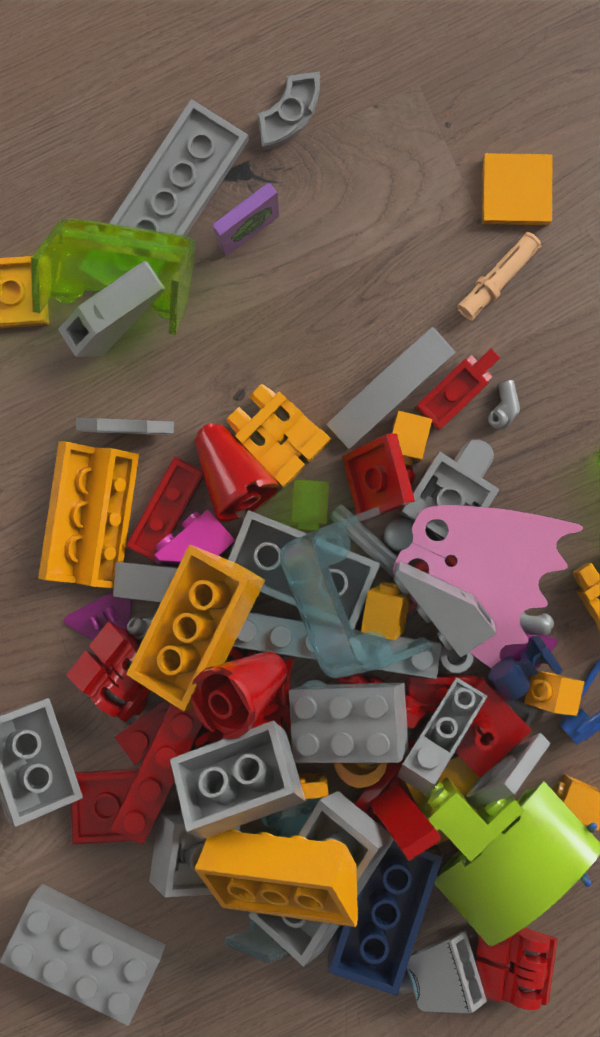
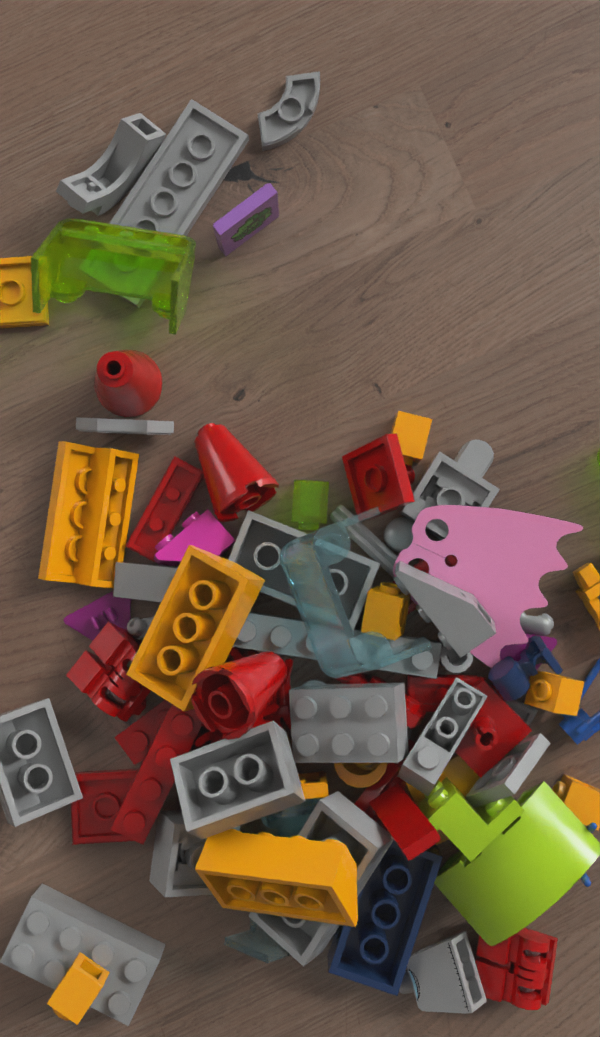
(78, 989): none -> light orange brick
(111, 312): light grey slope -> none
(116, 170): none -> light grey arch
(127, 382): none -> red cone
(302, 435): light orange hips -> none
(391, 388): light grey slope -> none
(457, 389): red hinge -> none
(489, 287): light nougat pin -> none
(507, 409): light grey arm -> none
(517, 189): light orange tile -> none

